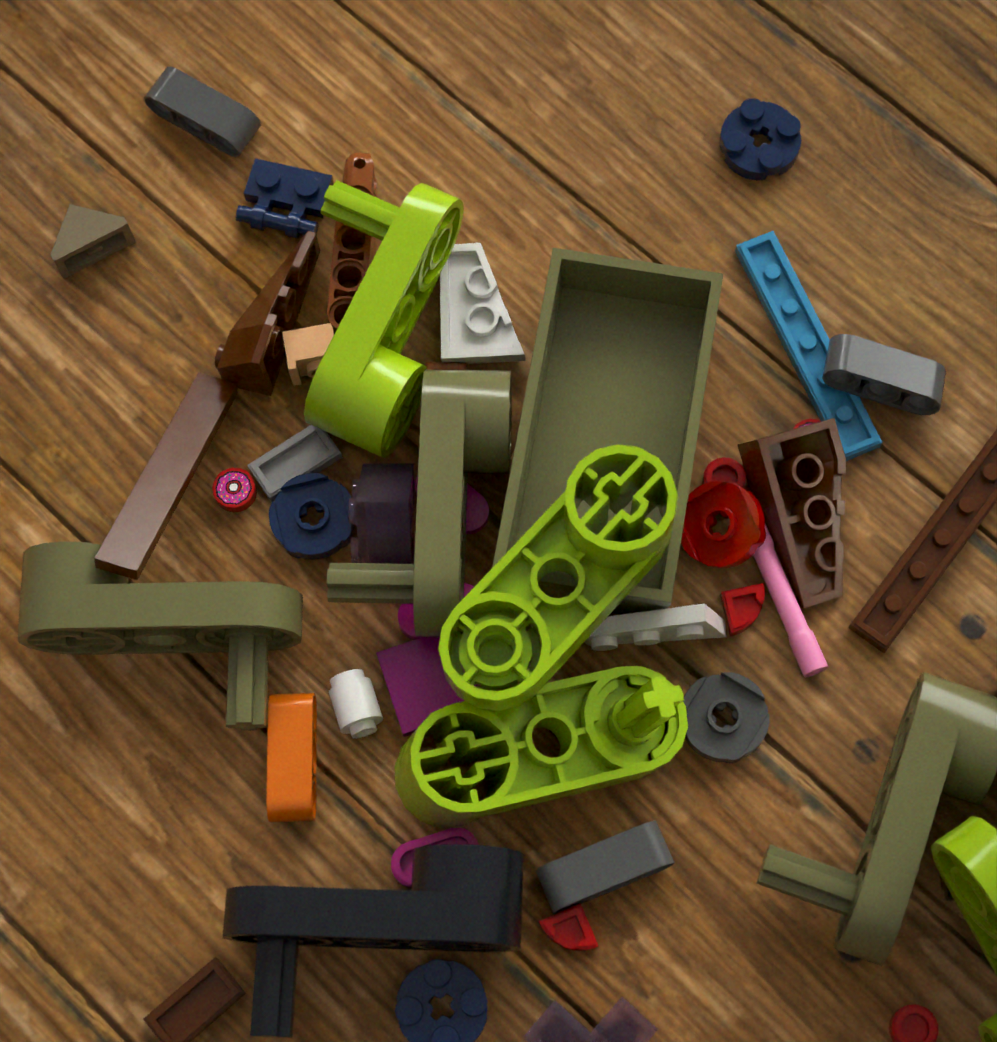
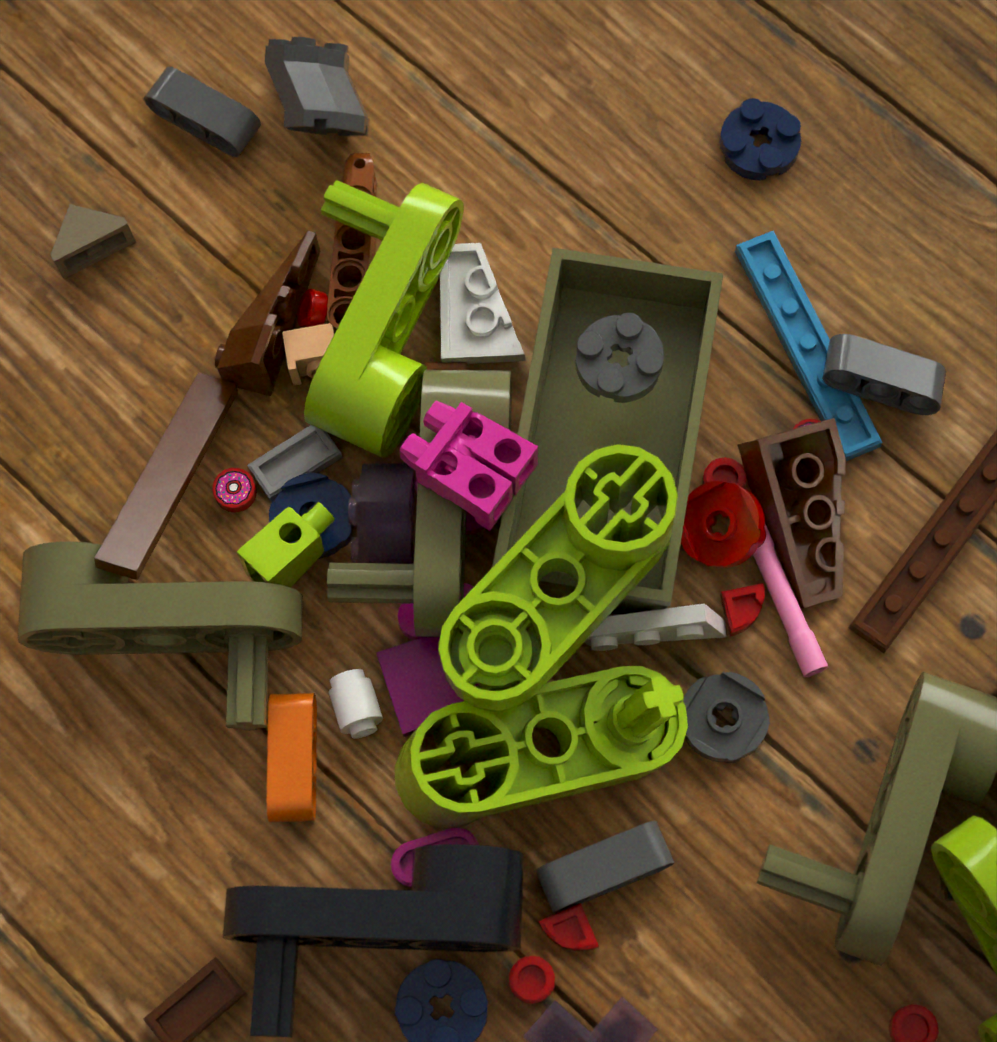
(273, 557): none -> lime torso
(287, 189): dark blue plate -> none
(312, 308): none -> red tile
(316, 87): none -> dark grey brick
(470, 461): none -> dark pink hips
(532, 979): none -> red tile
(628, 335): none -> dark grey plate

